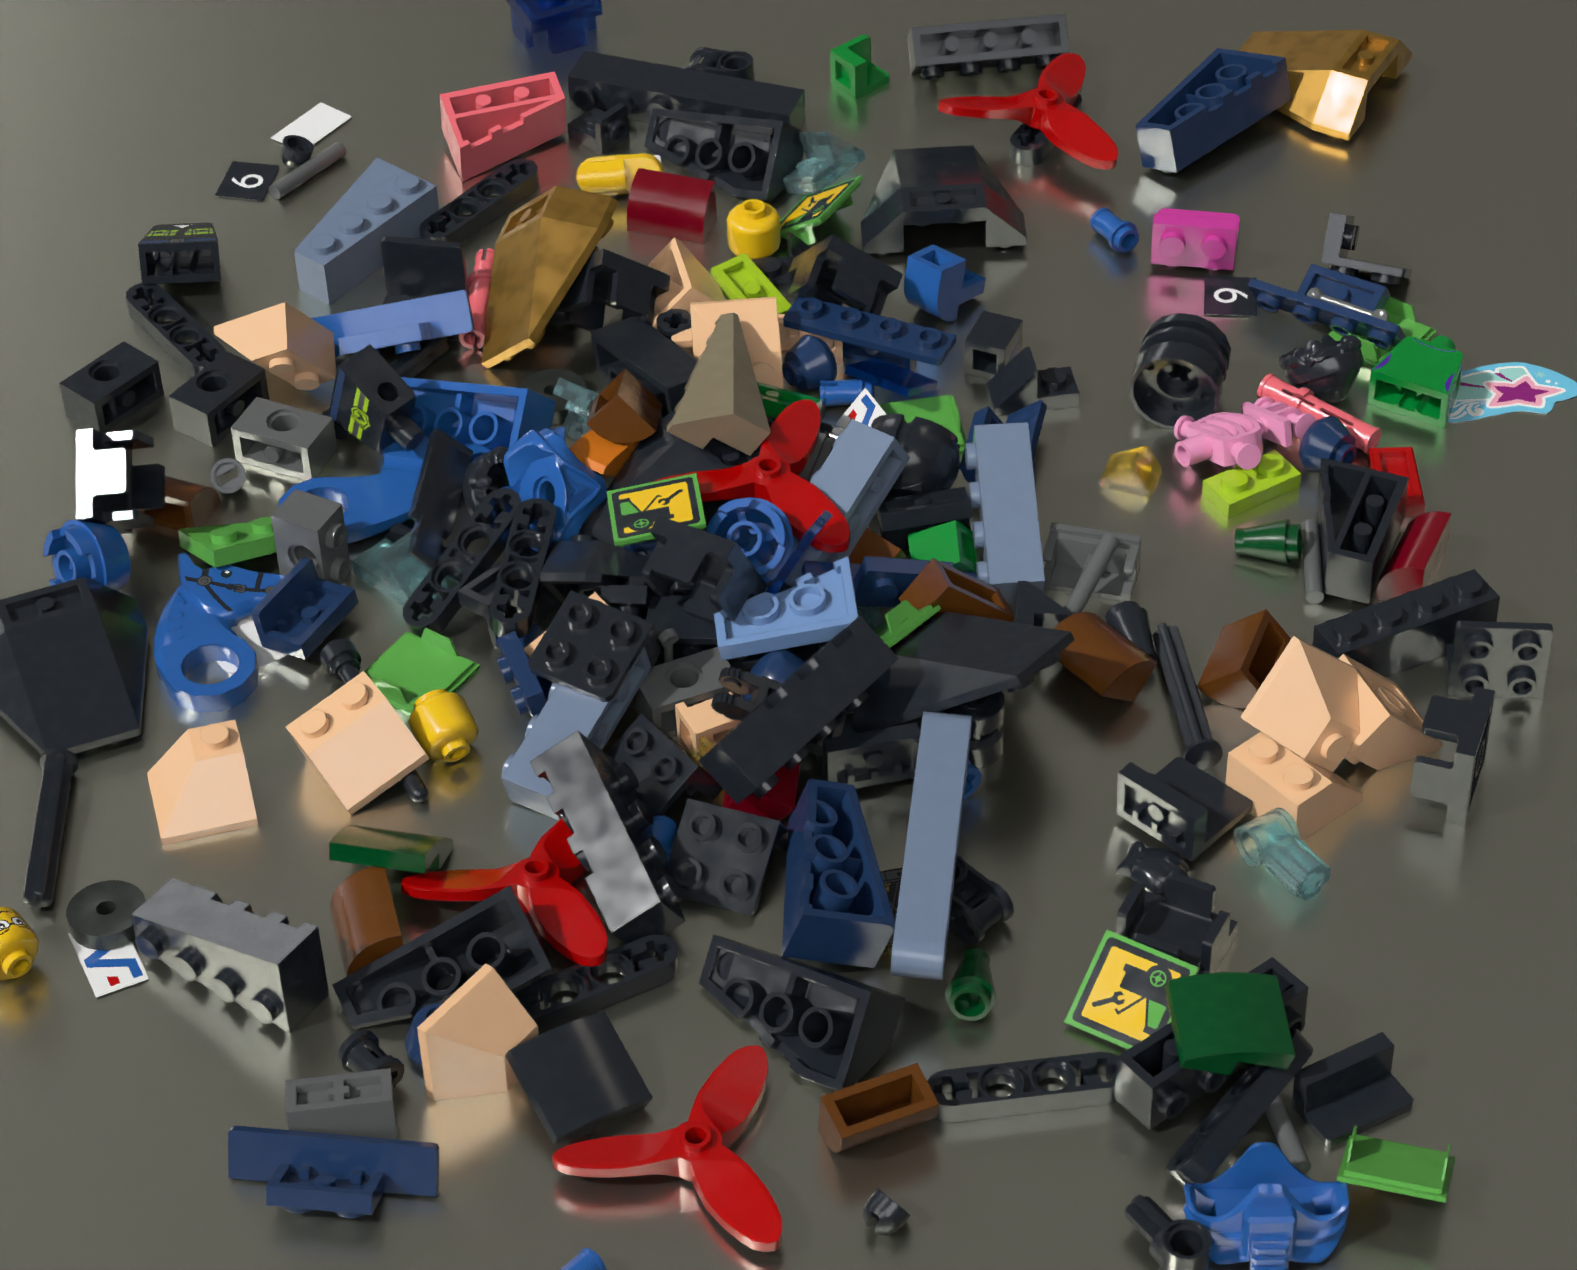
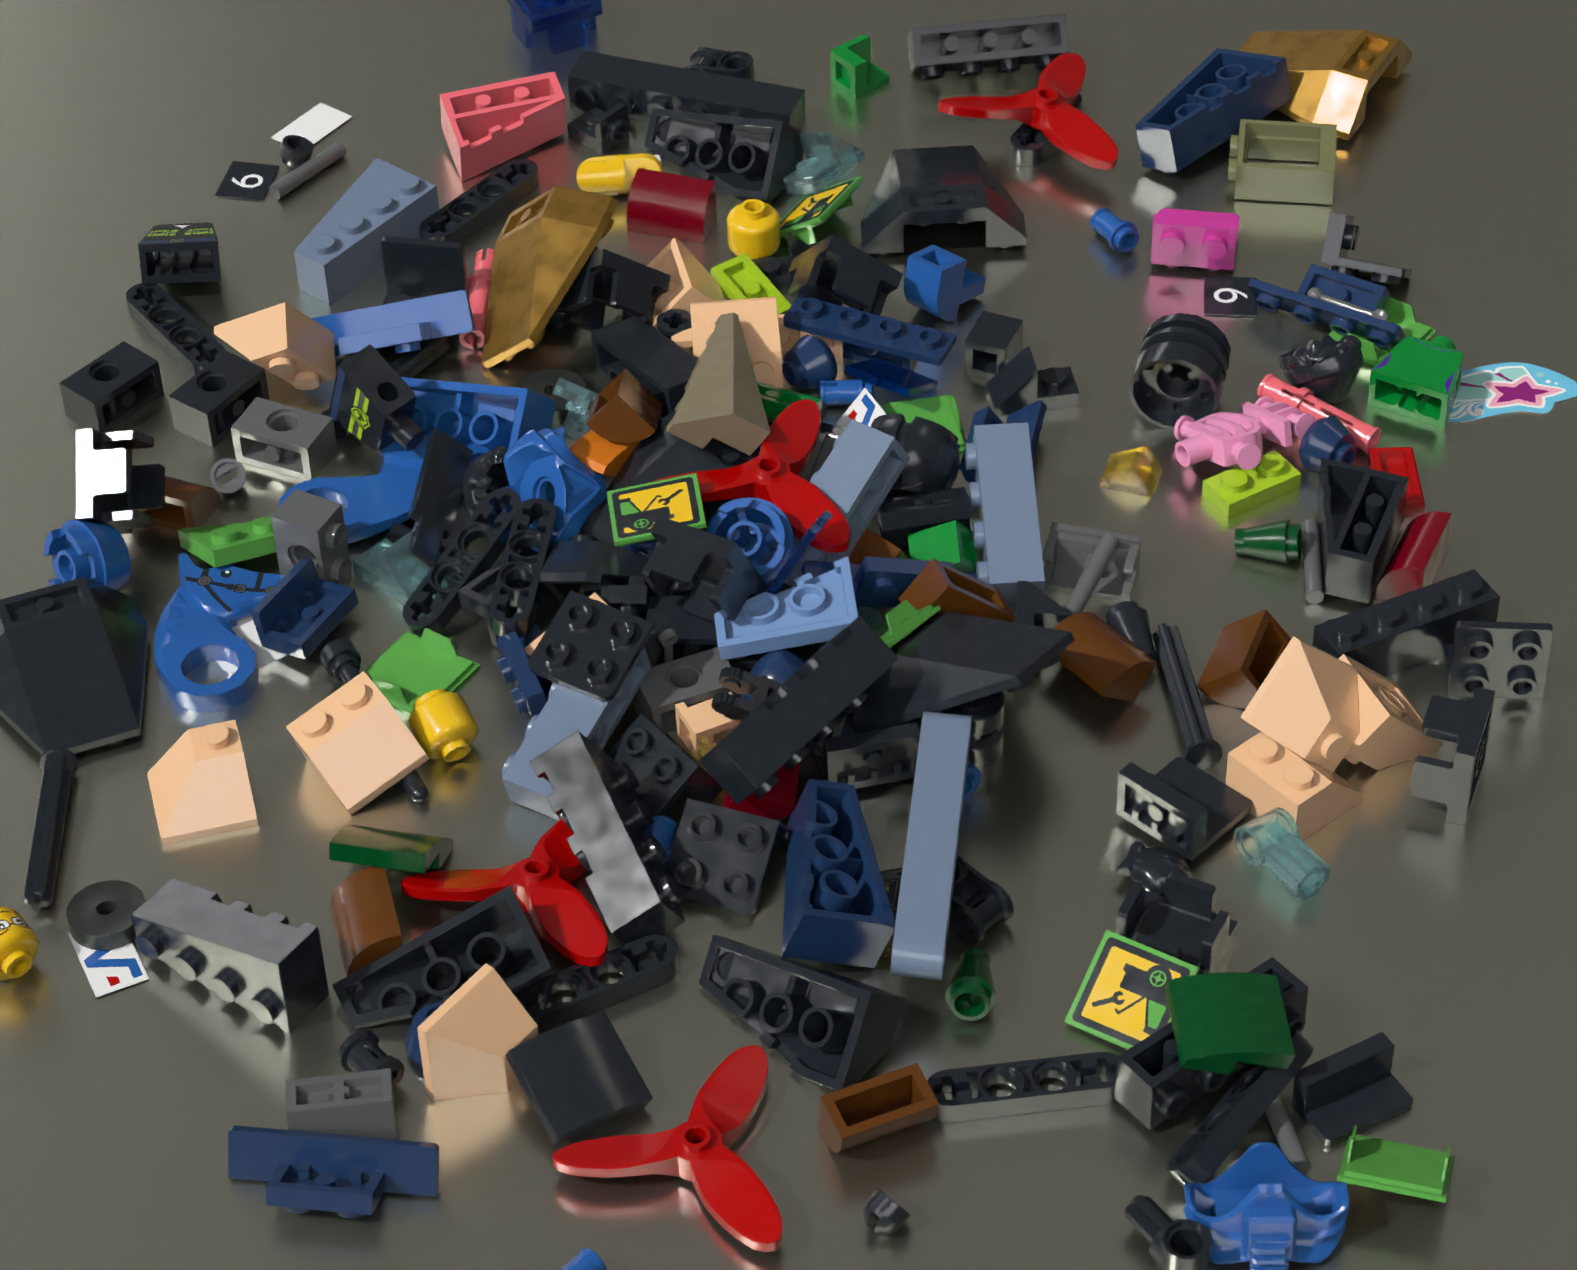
(1283, 142): none -> olive window

